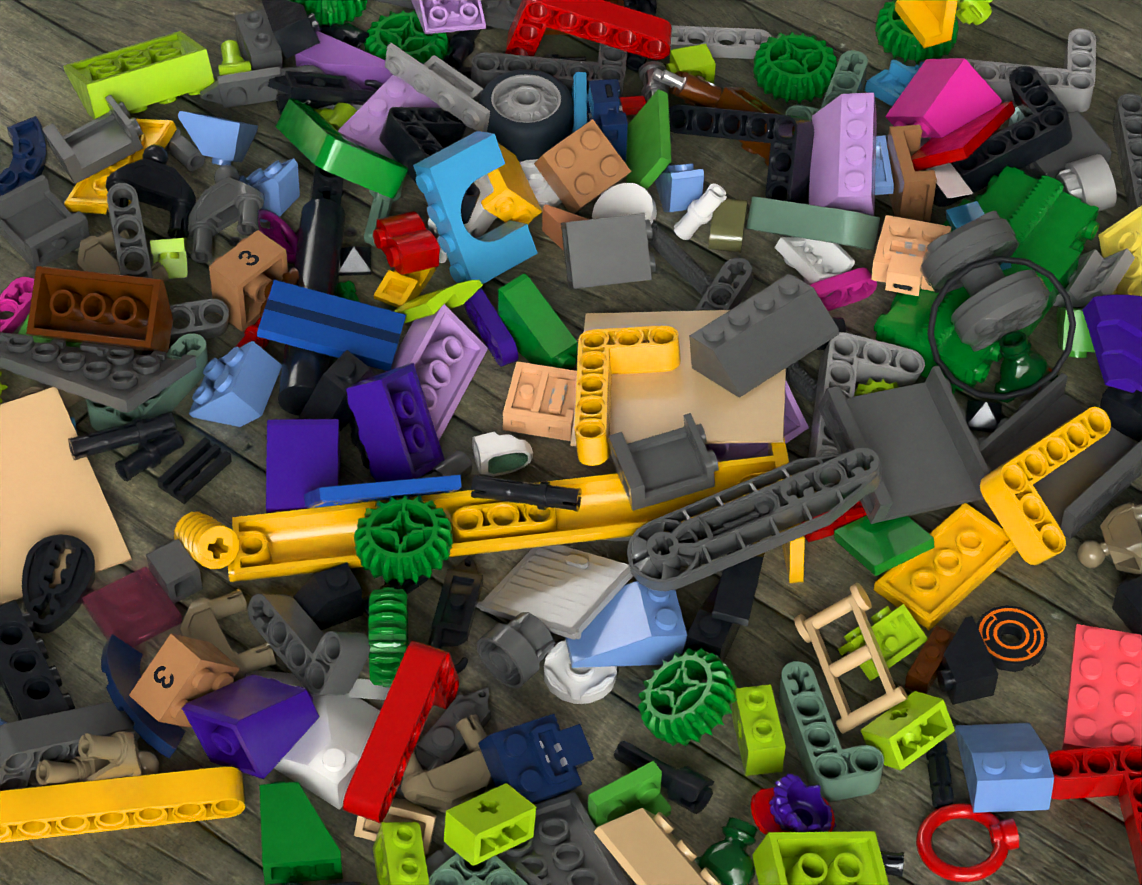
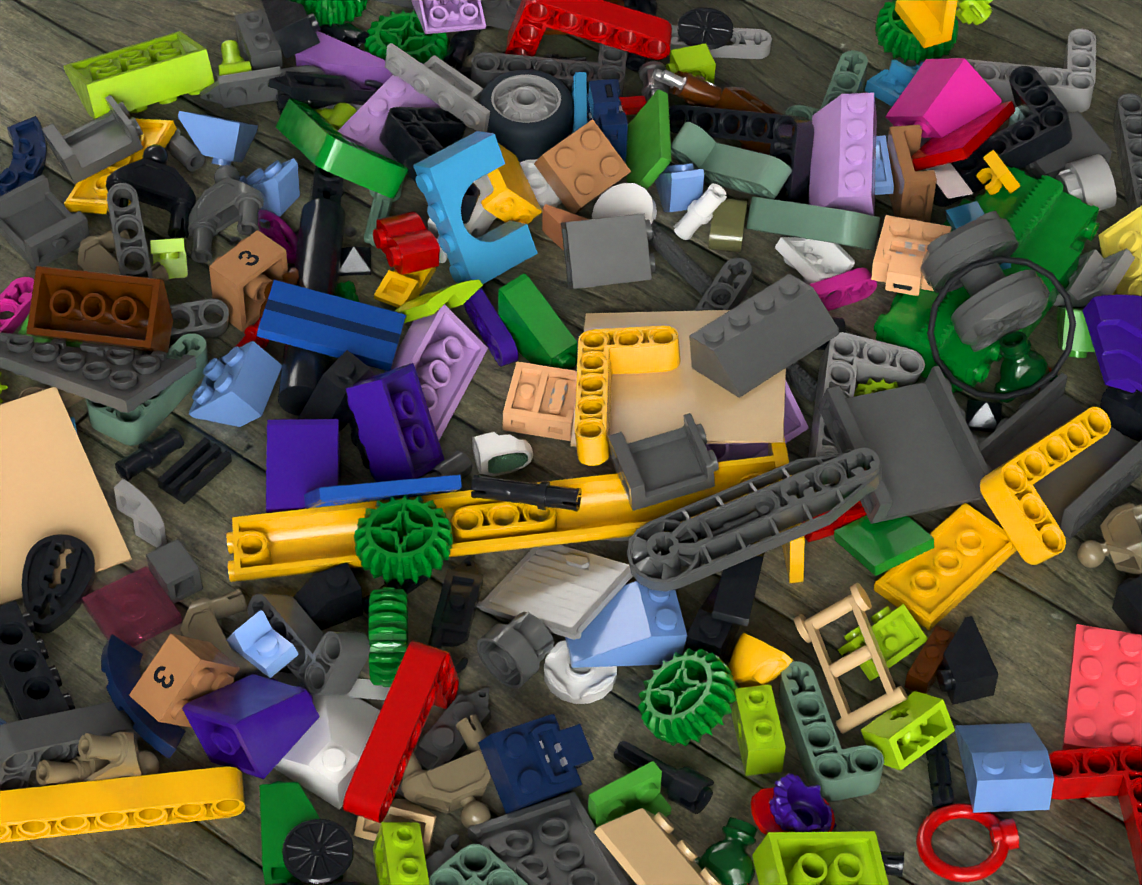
(131, 433): black pin -> none
(146, 518): none -> light grey slope
(207, 540): yellow piece -> none
(262, 645): none -> light blue slope
(318, 851): none -> black wheel
(489, 824): lime brick -> none
(705, 26): none -> black wheel
(729, 165): none -> sand green beam
(756, 662): none -> yellow hat
(794, 67): green gear -> none
(998, 173): none -> yellow tile
(1016, 622): black tile -> none

